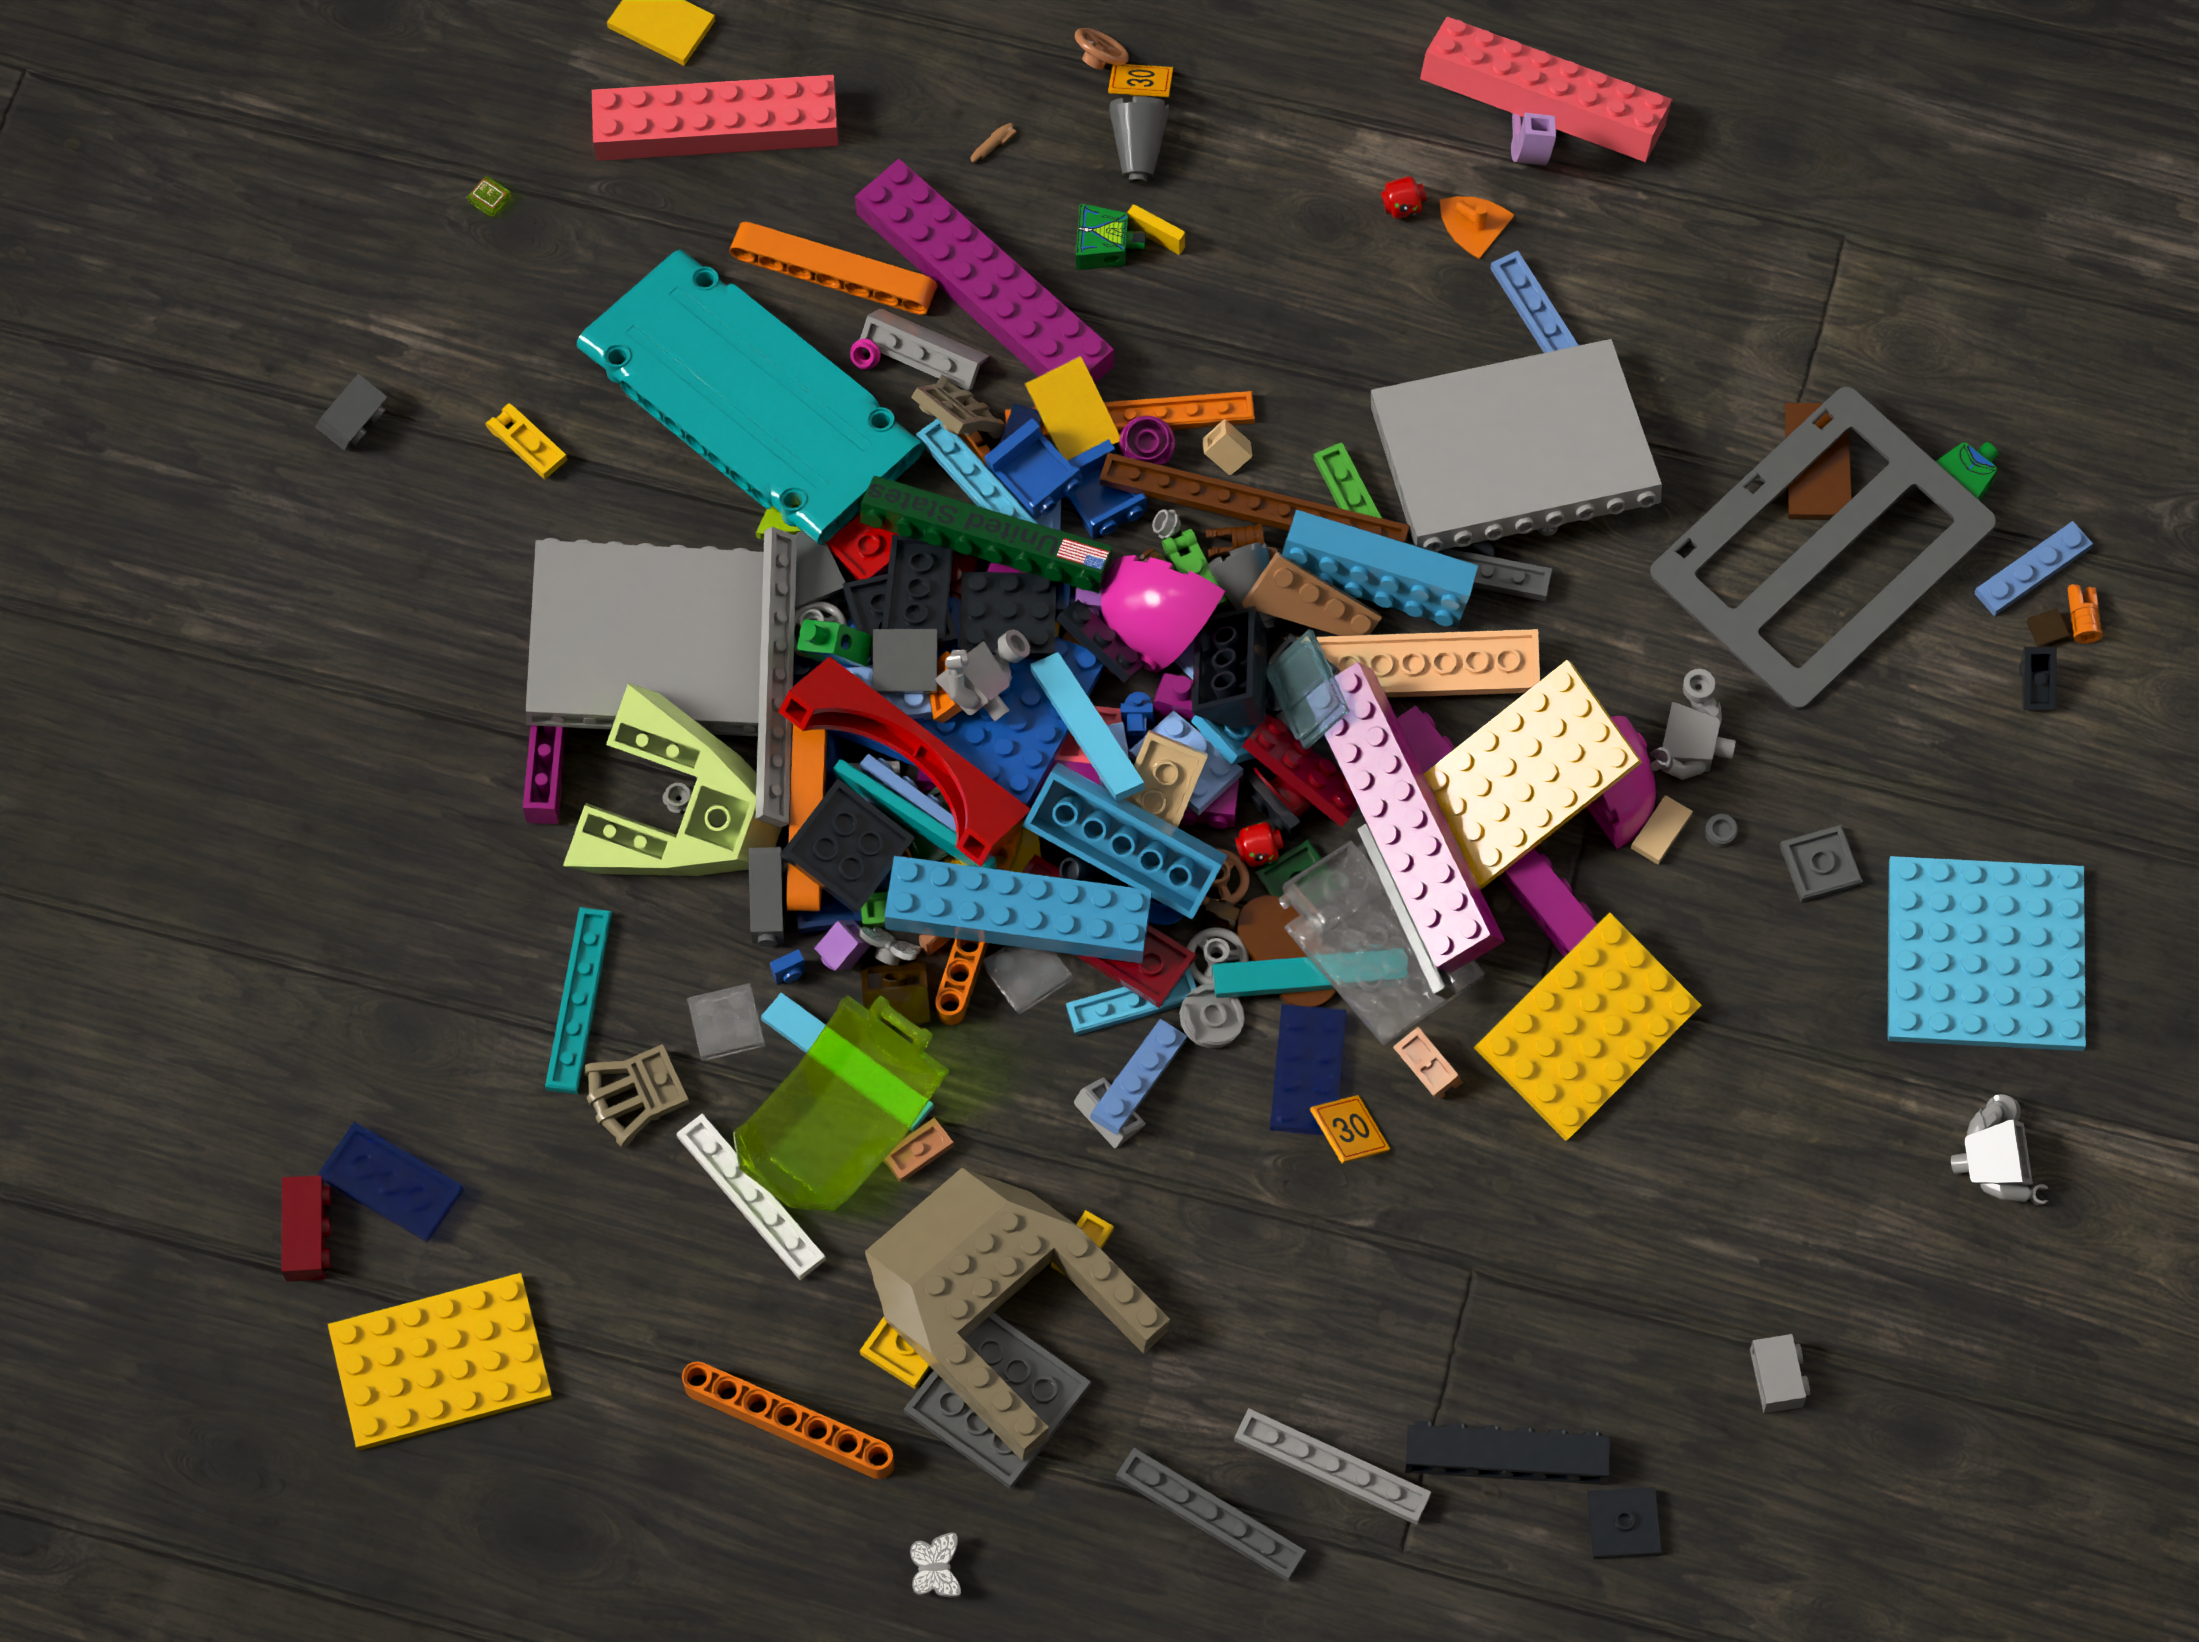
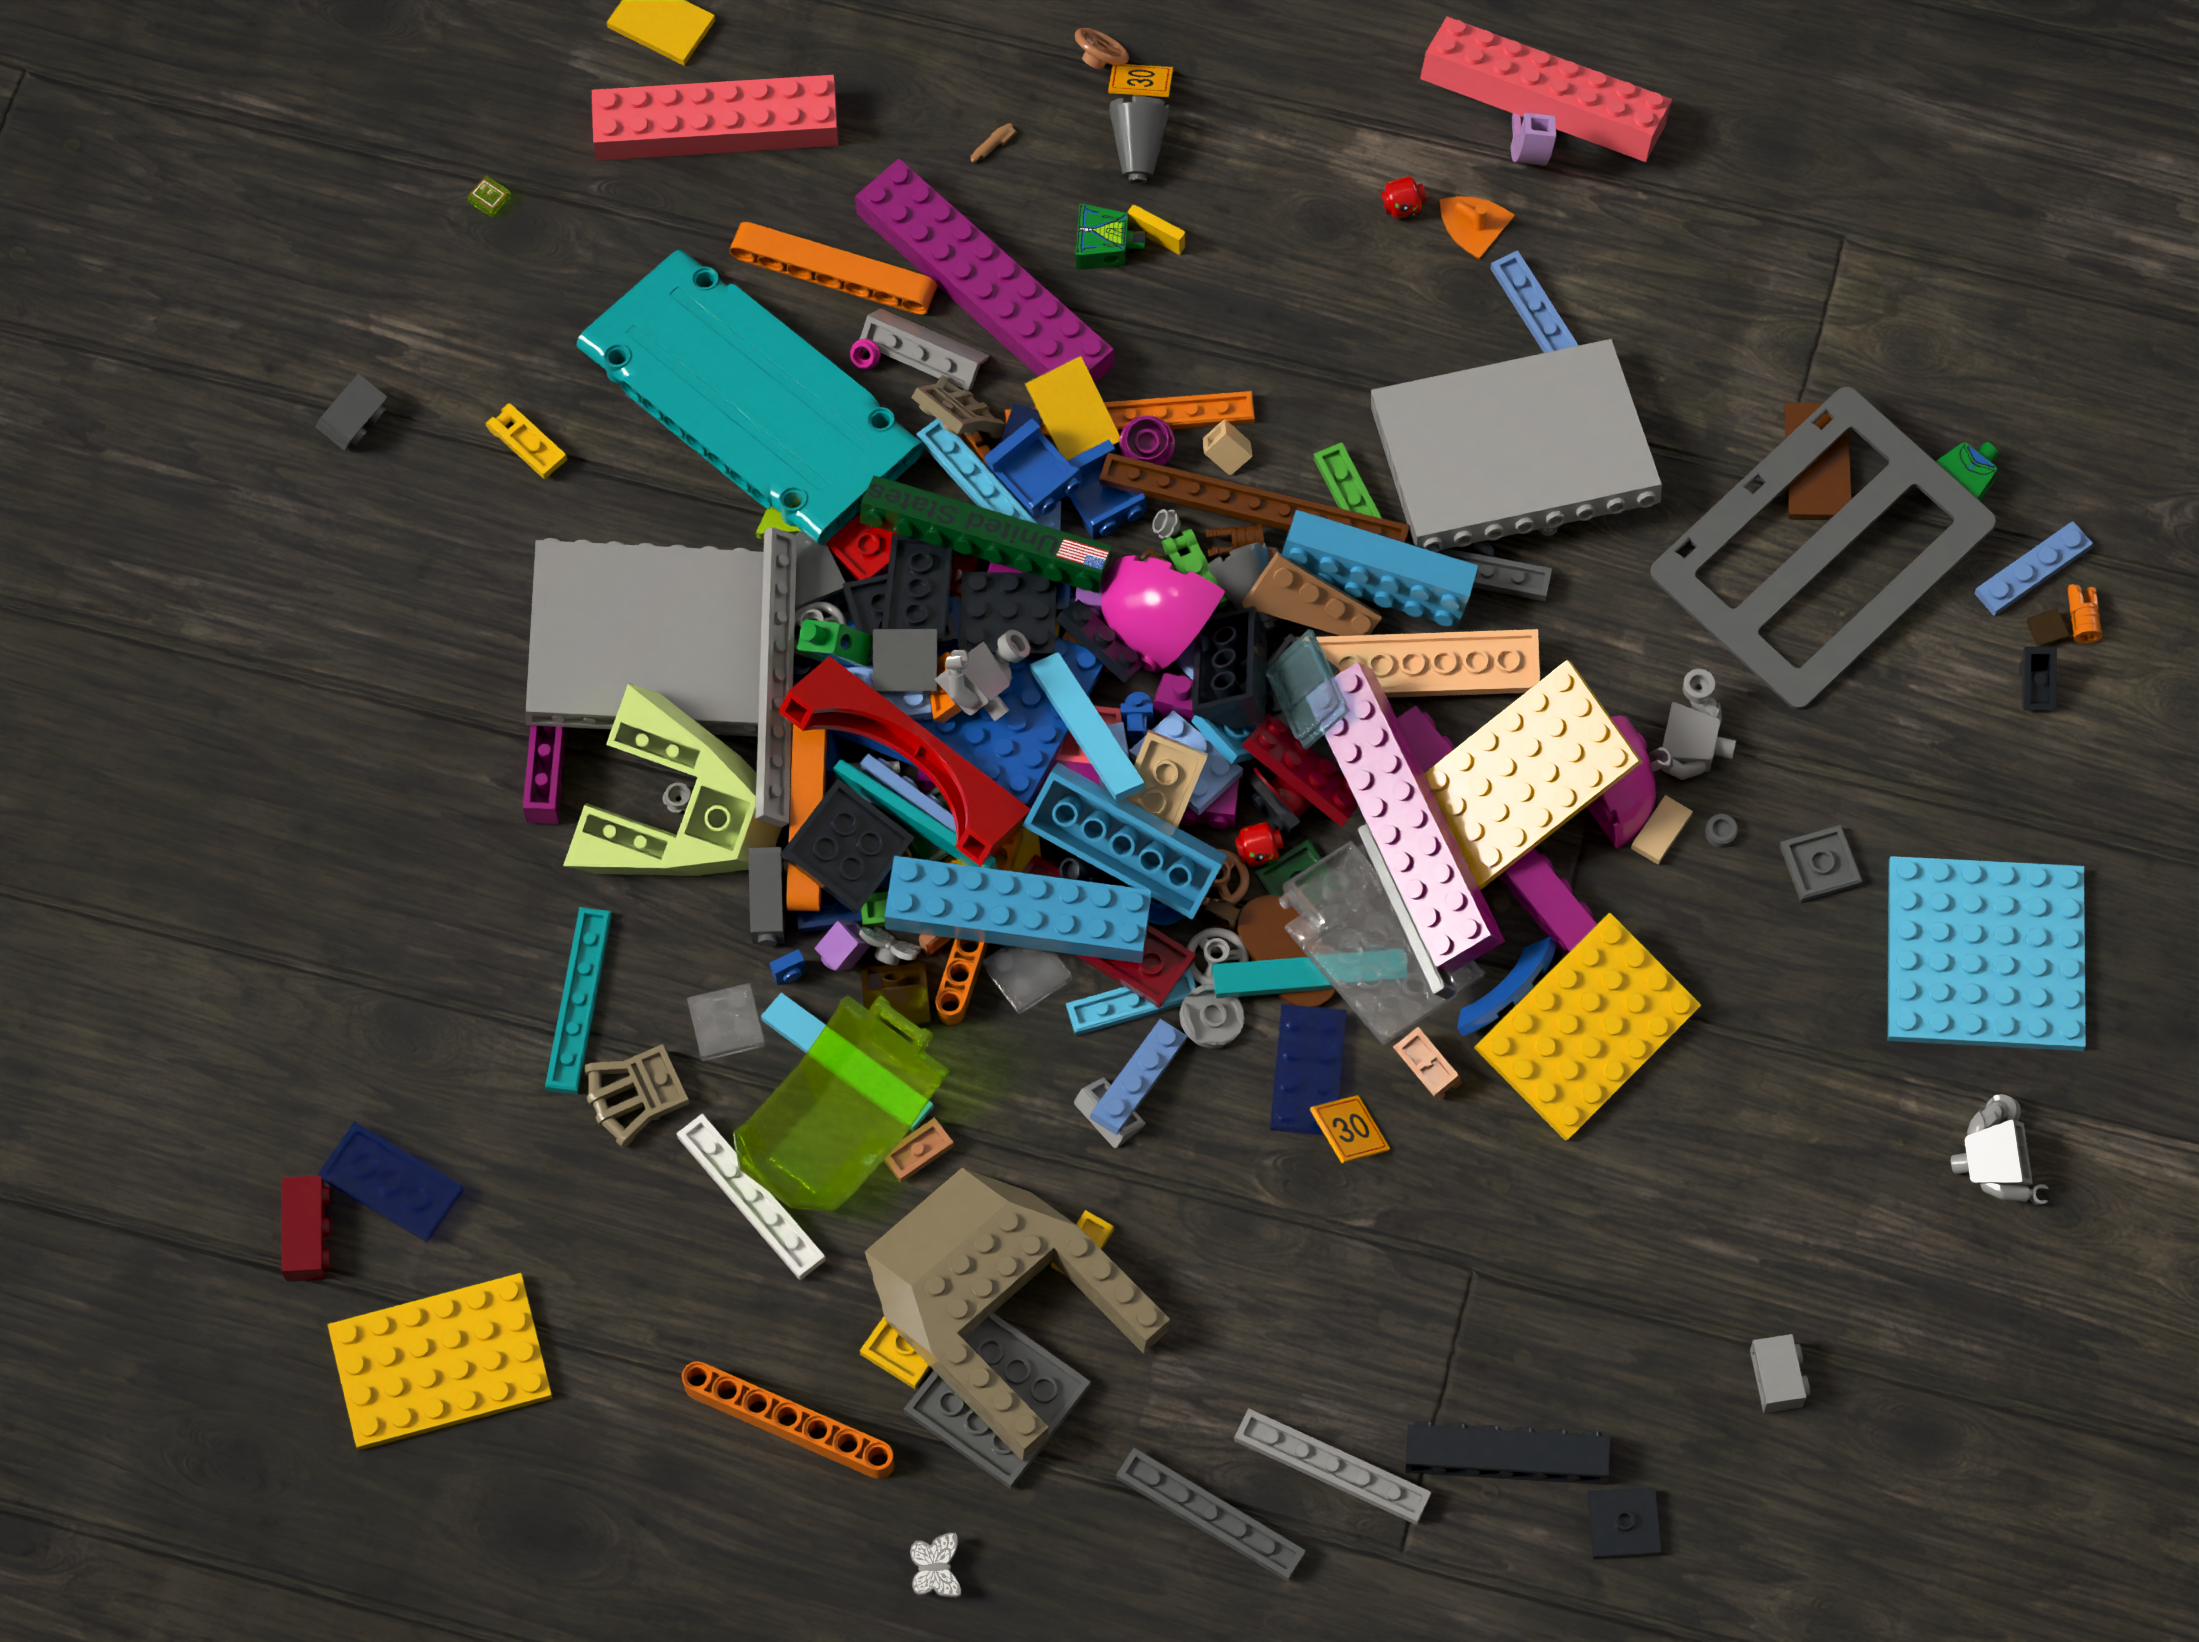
(1512, 989): none -> blue tile

